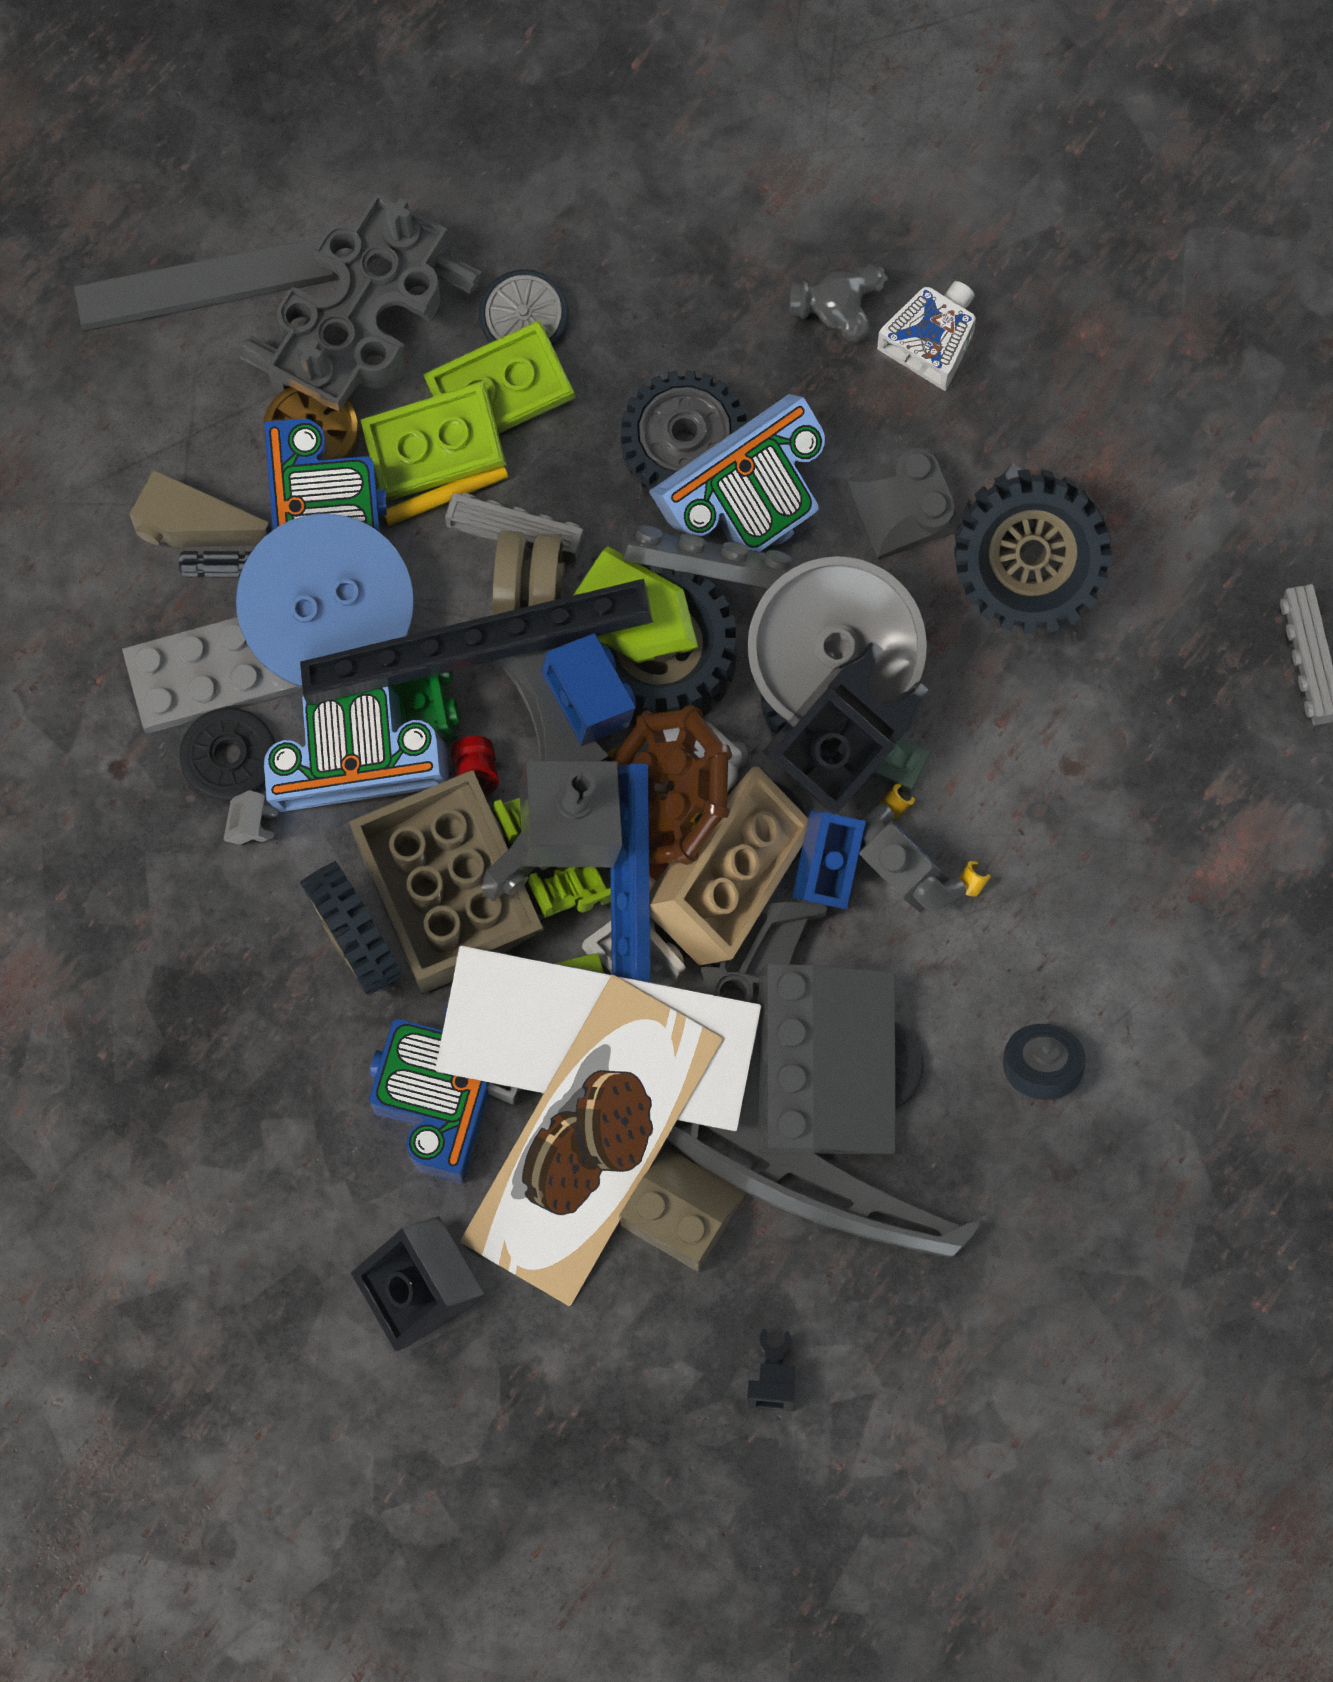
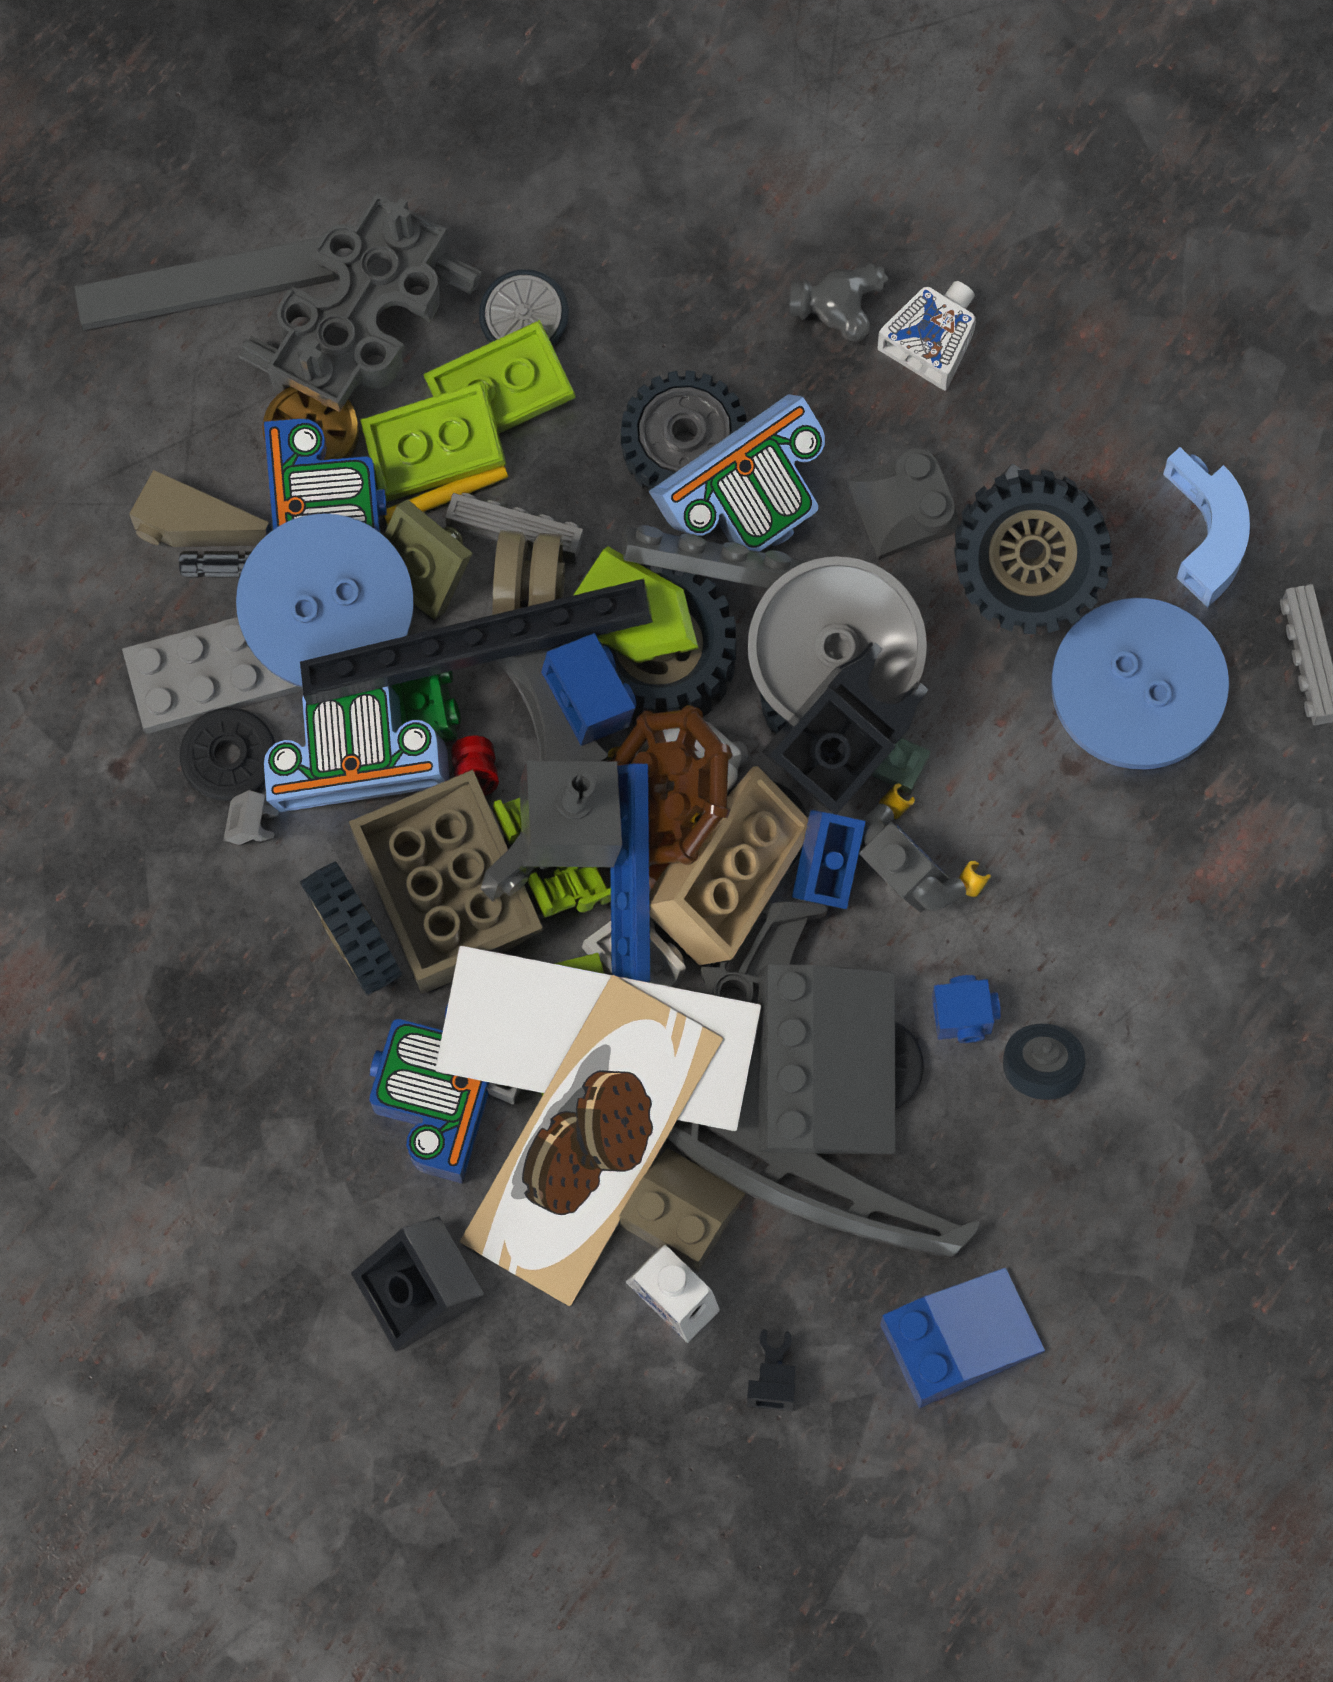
(431, 554): none -> olive tile
(674, 1293): none -> white torso
(960, 1336): none -> blue slope
(965, 1009): none -> blue brick
(1139, 683): none -> medium blue plate
(1226, 513): none -> light blue arch

